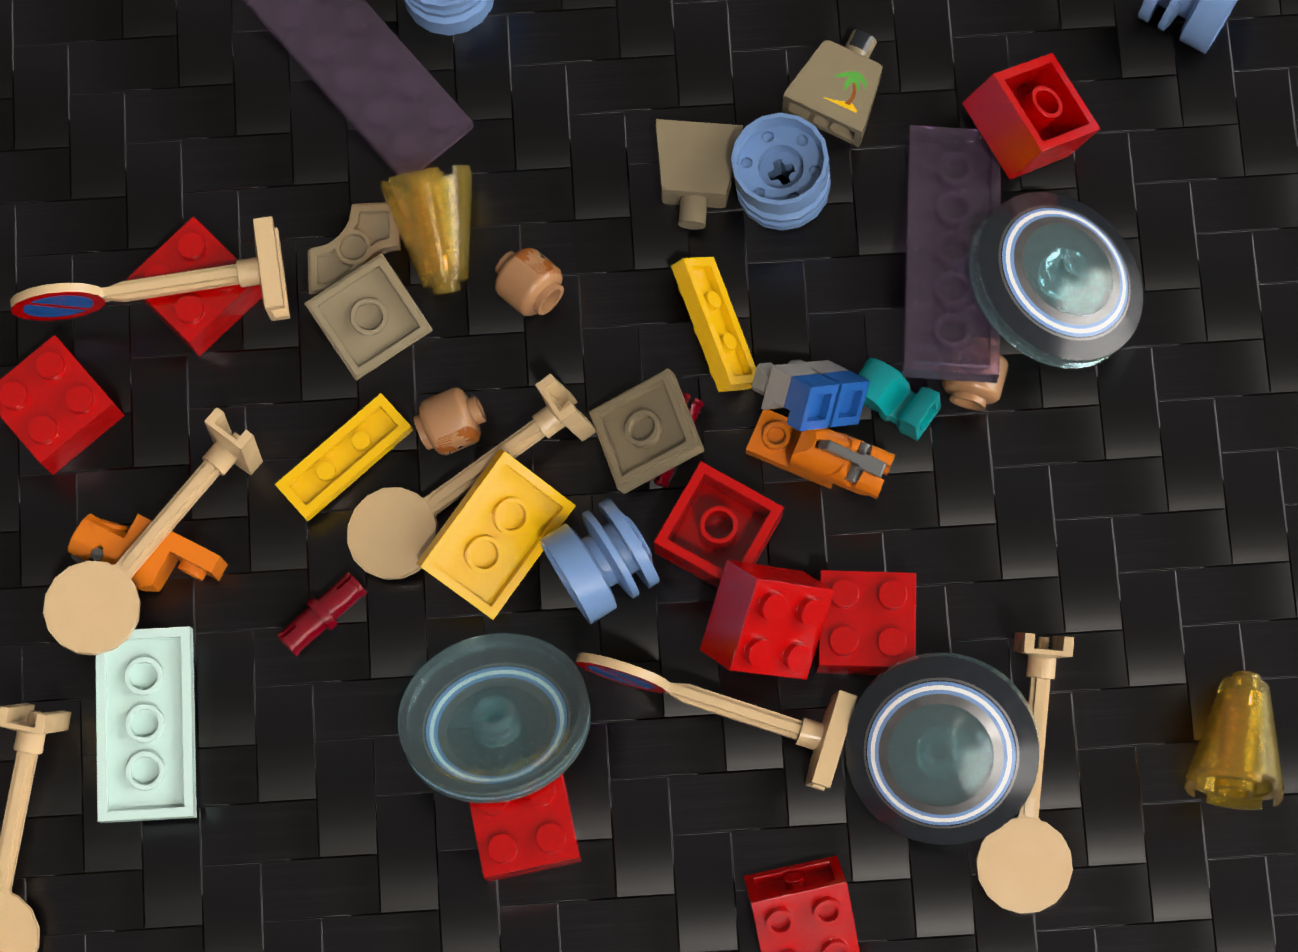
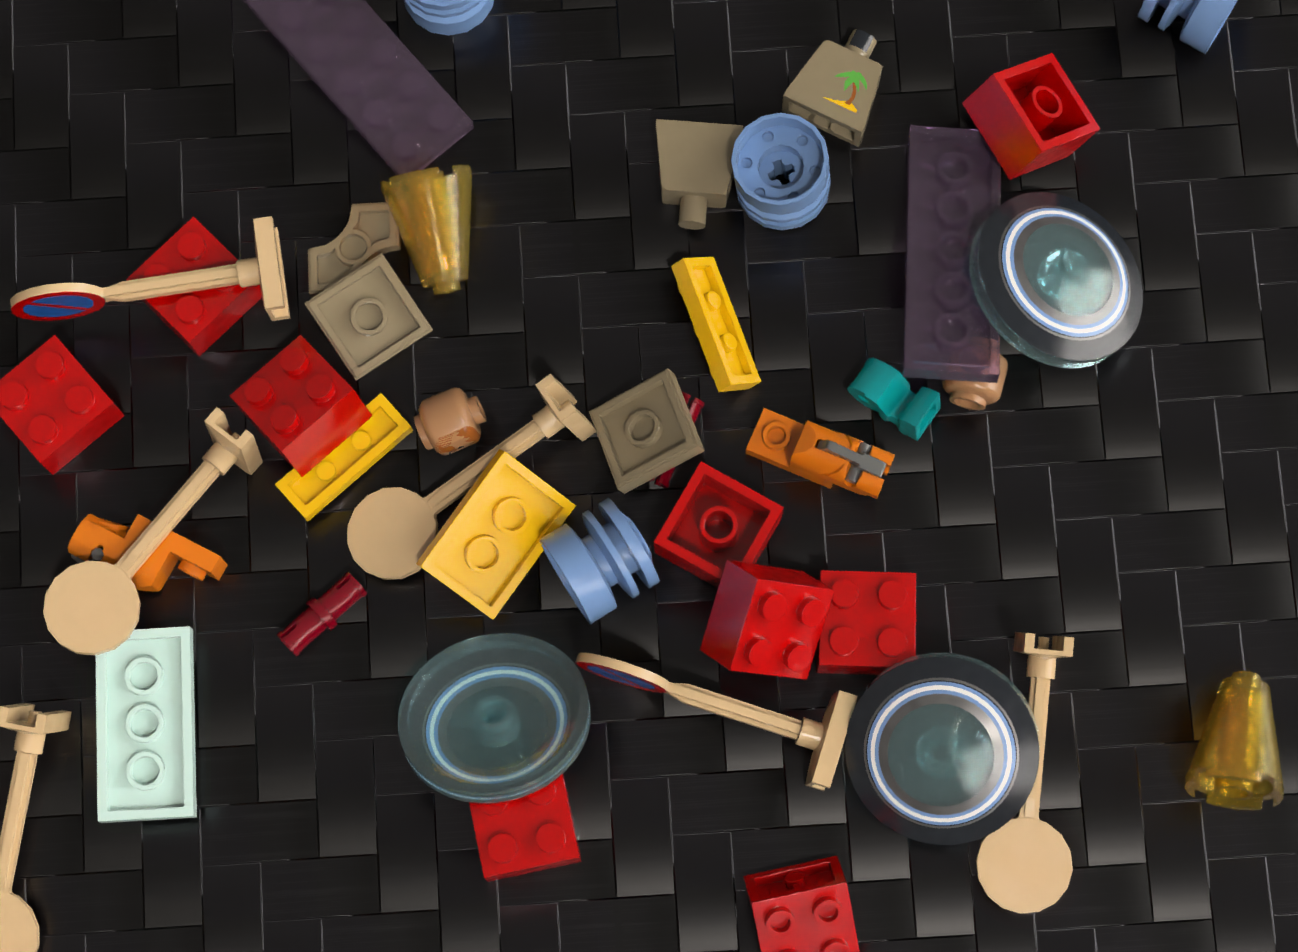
(301, 405): none -> red brick
(529, 282): medium nougat head -> none
(813, 391): blue hips -> none

